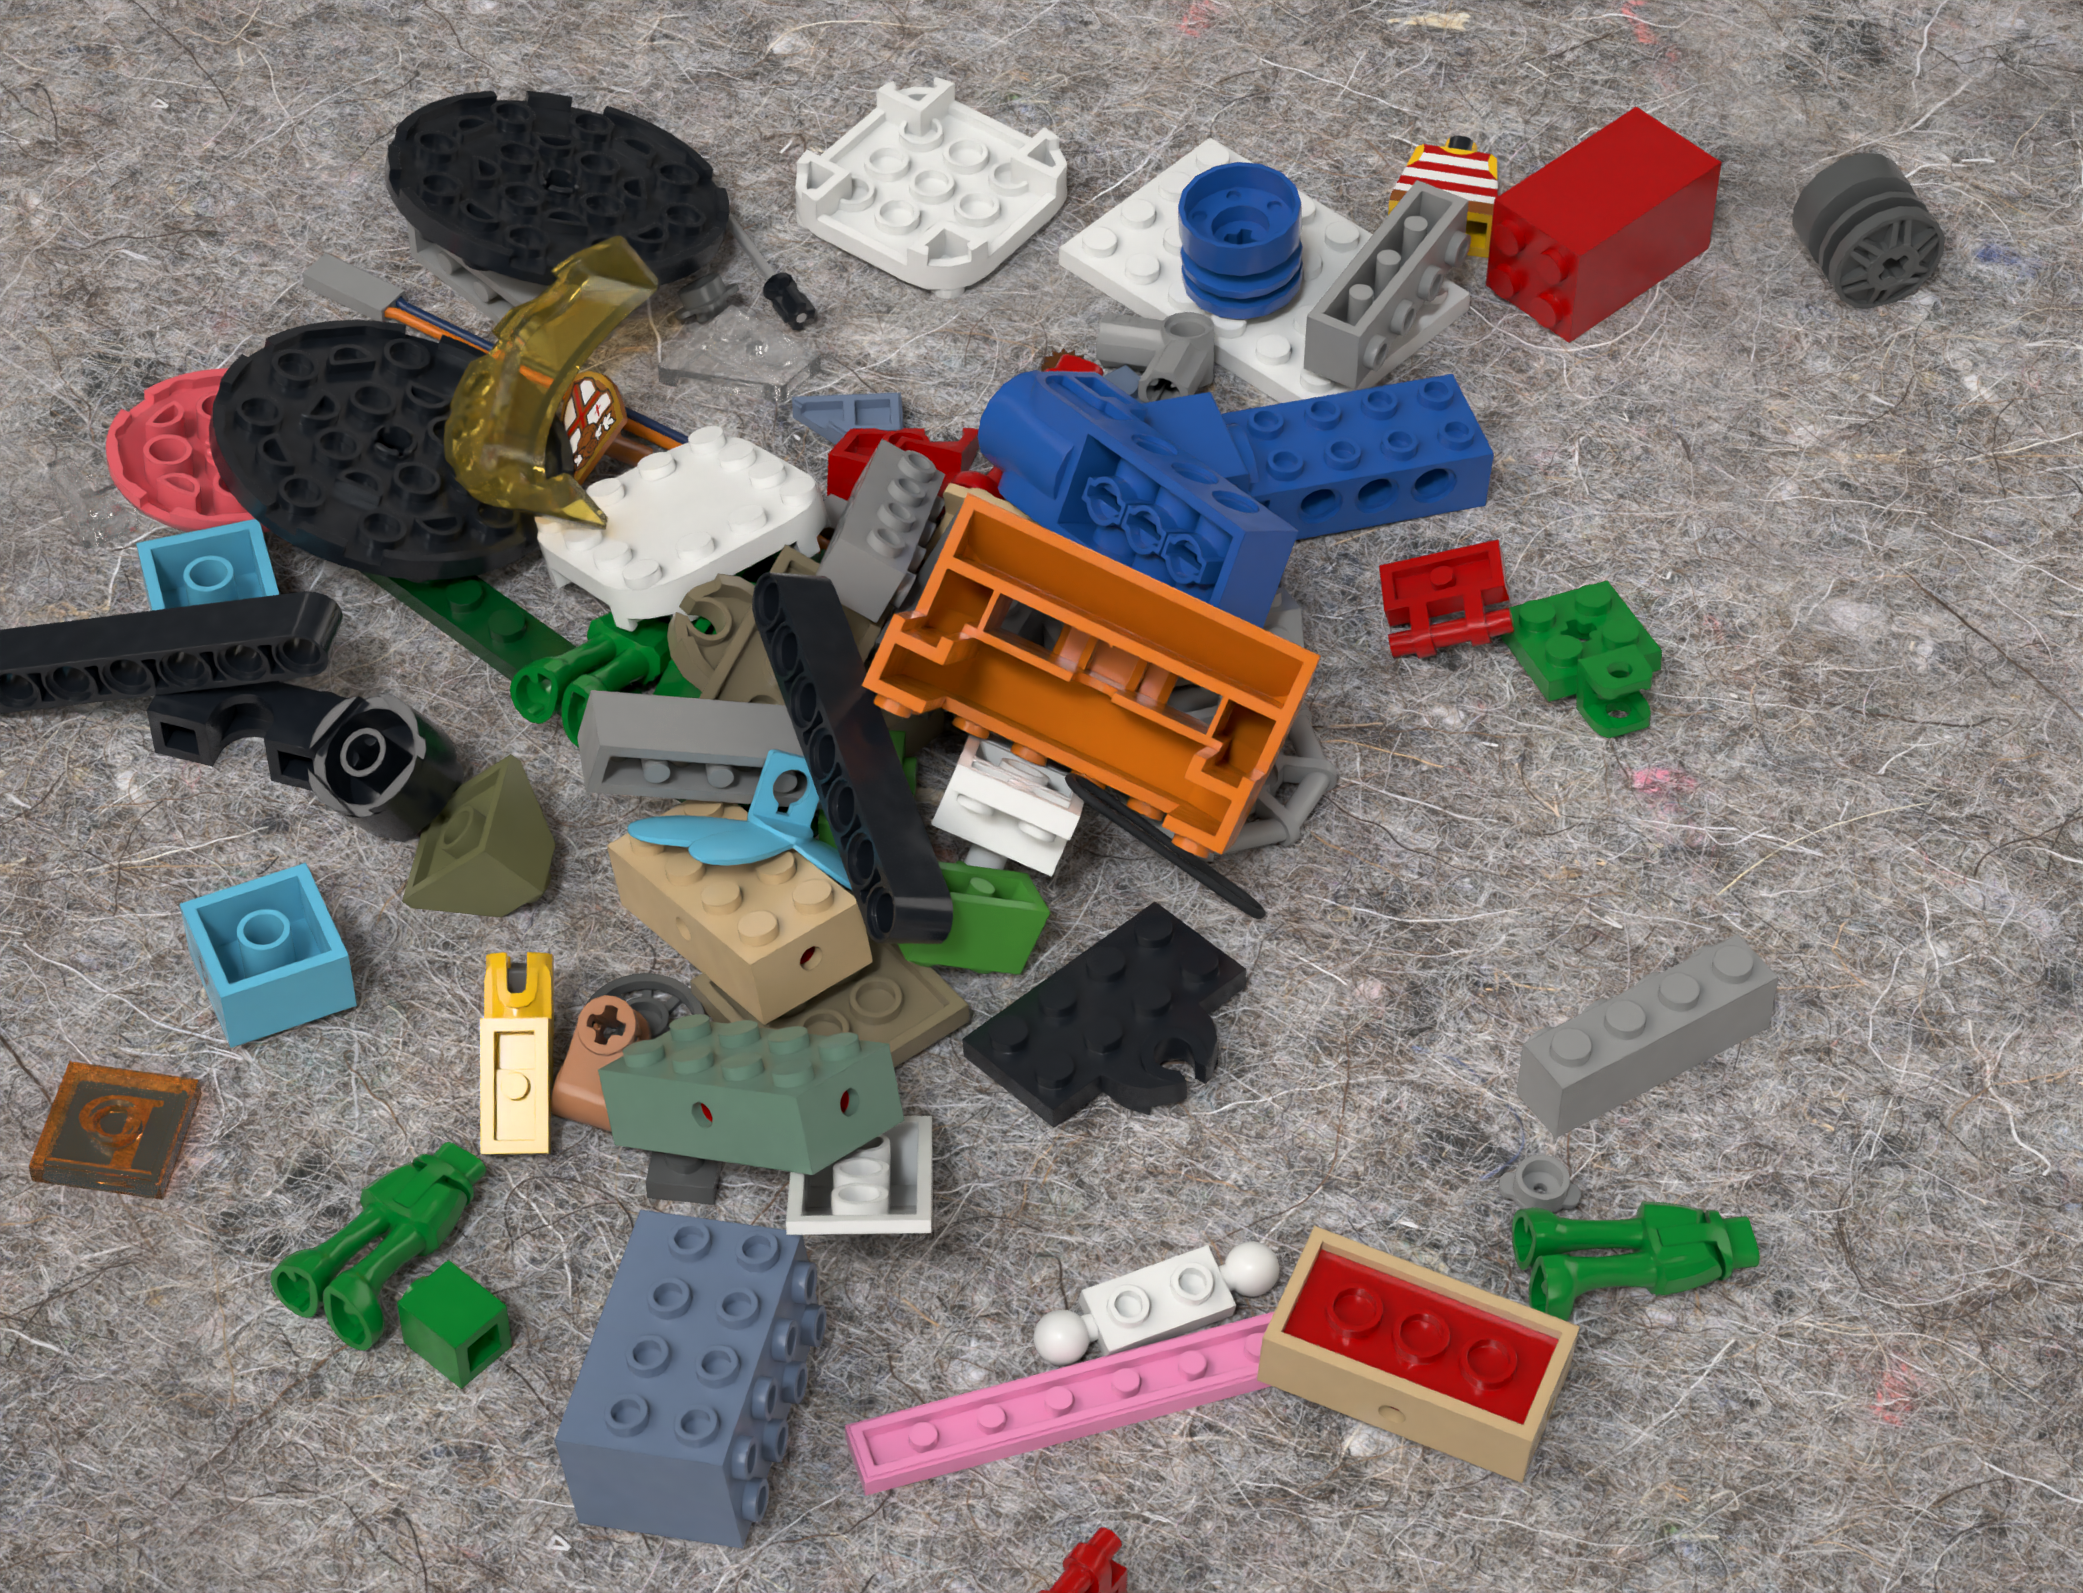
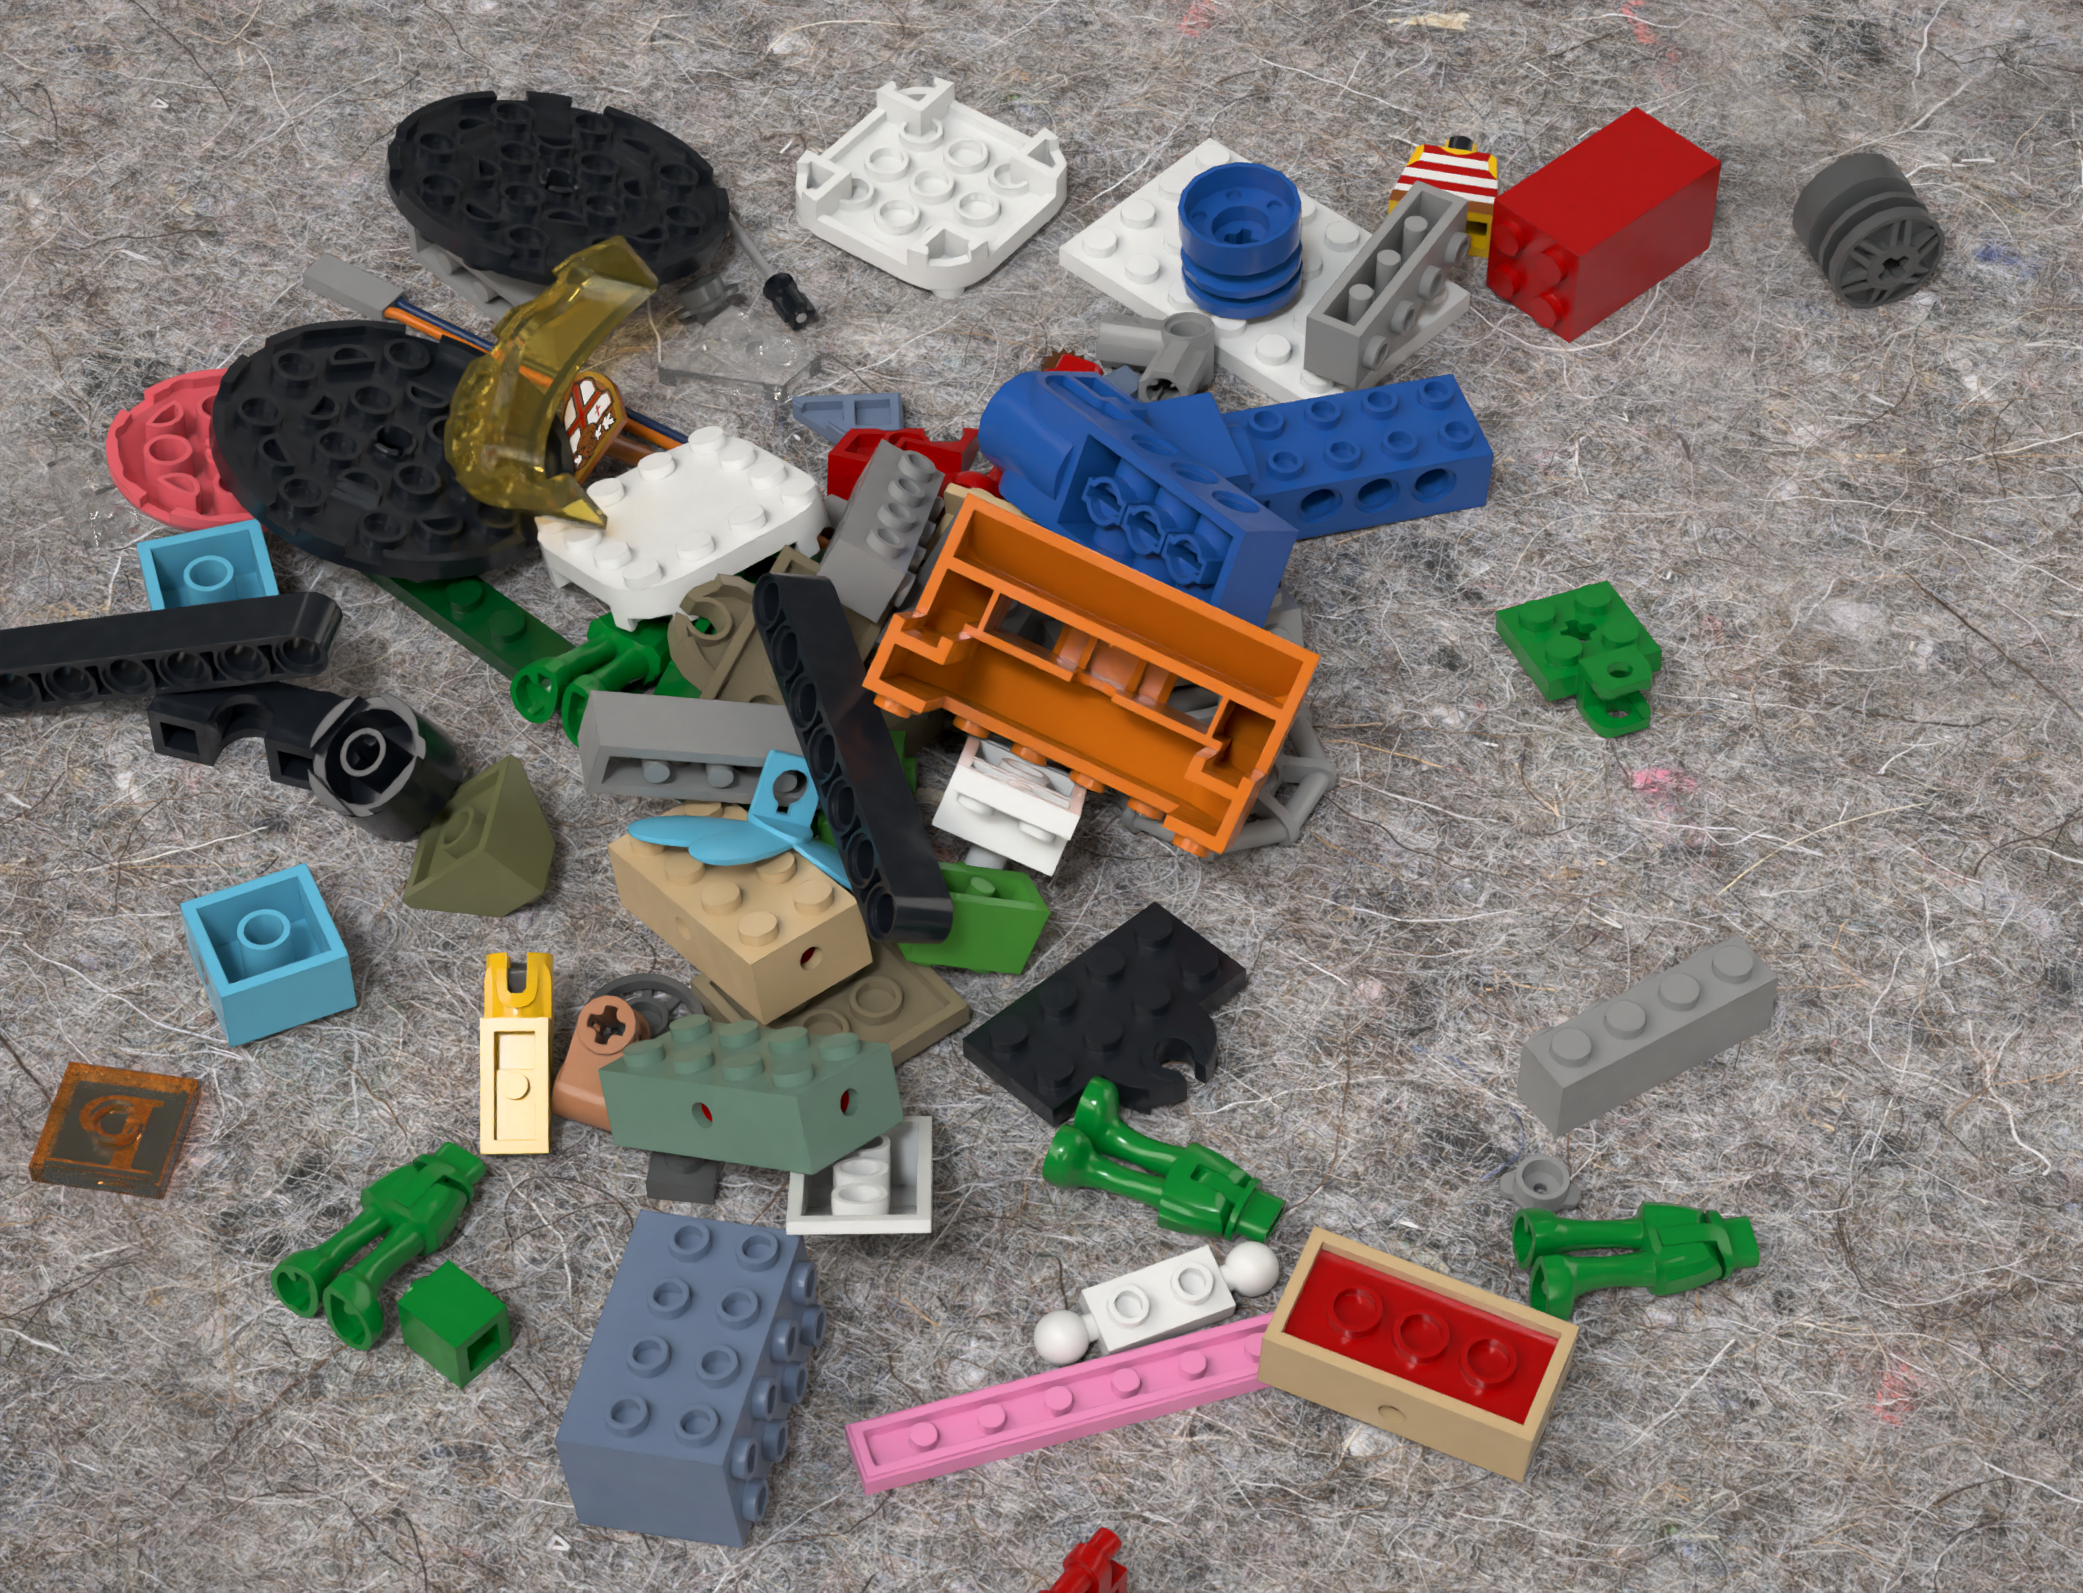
(1196, 867): black piece -> none
(1198, 1187): none -> green piece
(1443, 585): red plate -> none

